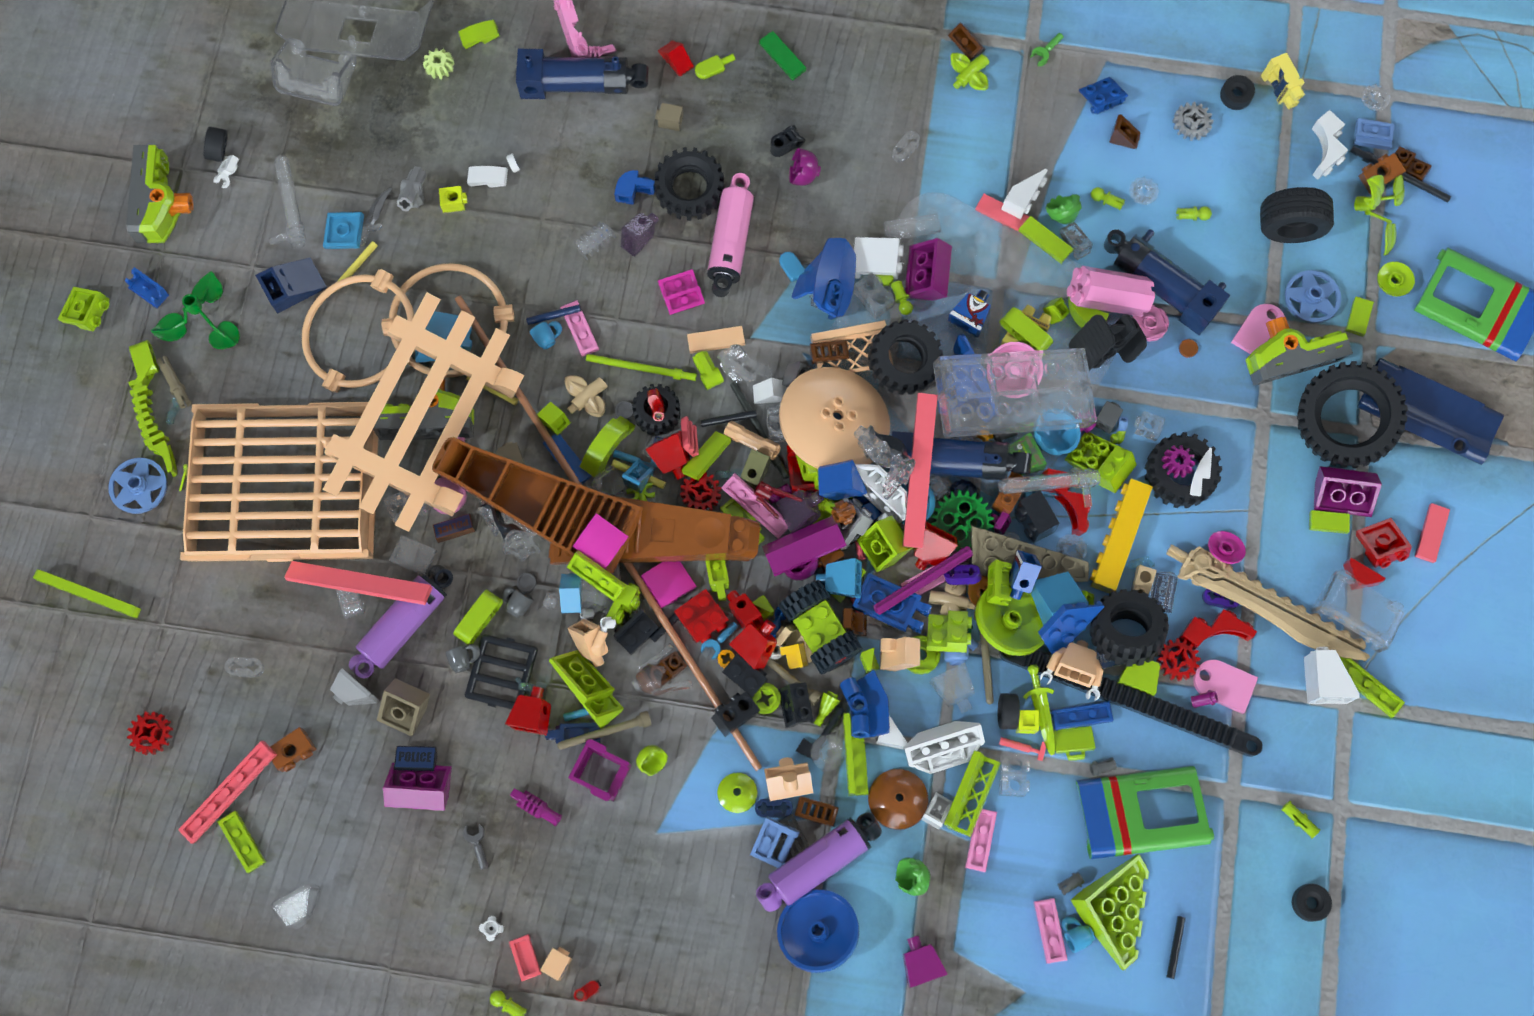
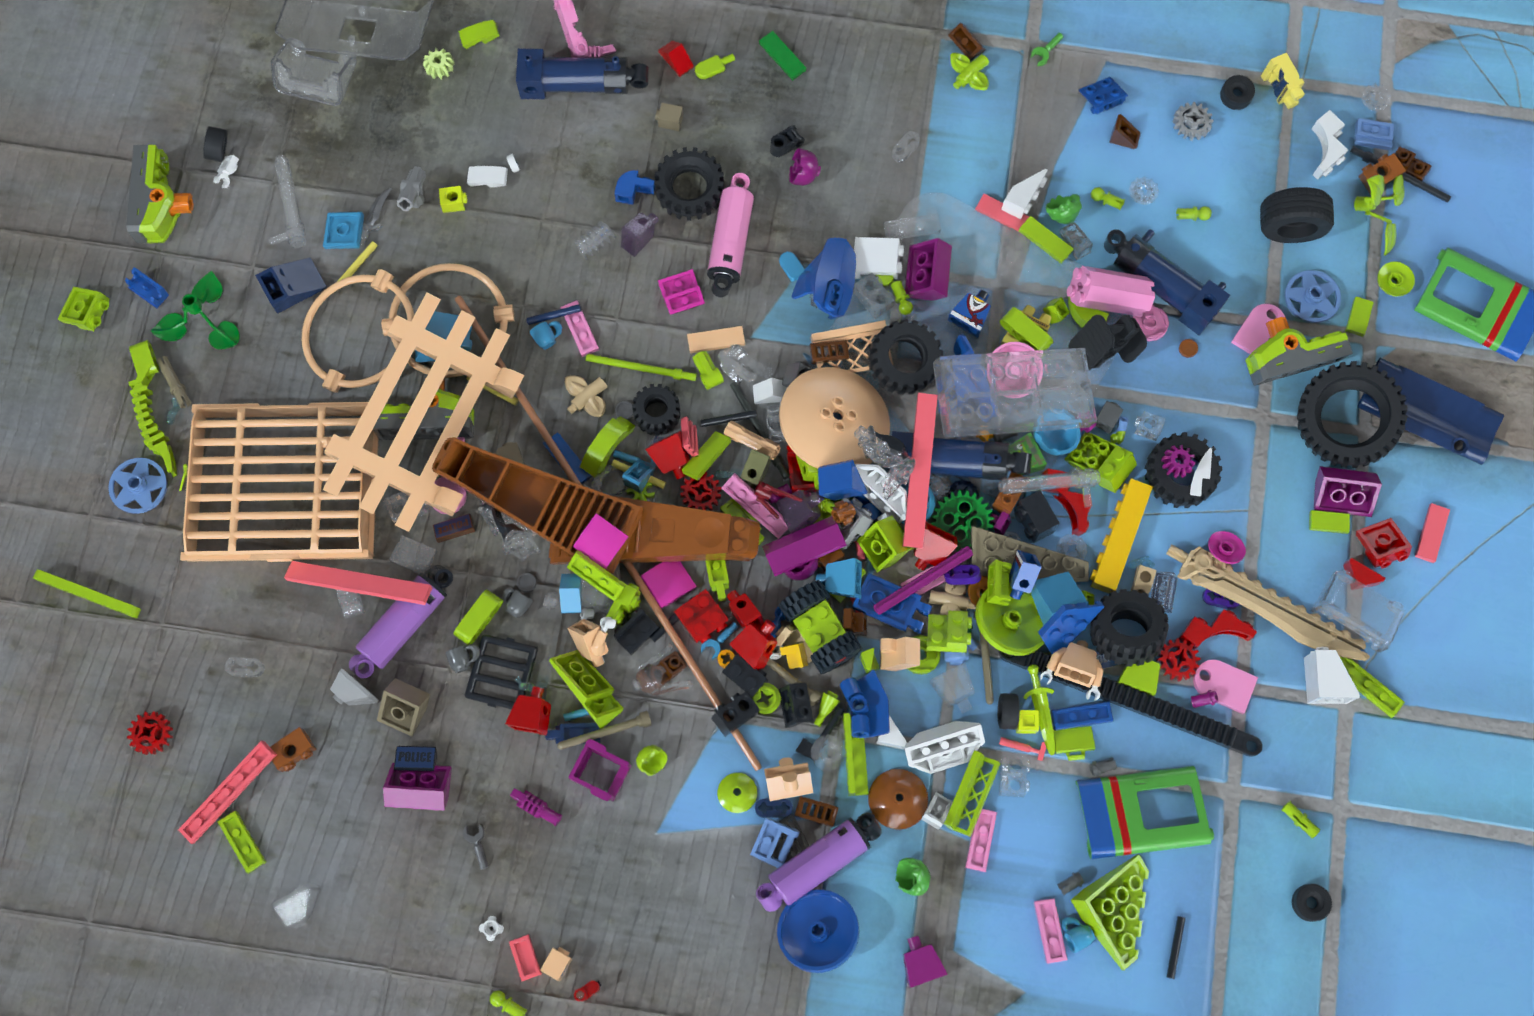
(553, 418): lime brick -> none
(656, 403): red piece -> none
(764, 607): lime slope -> none

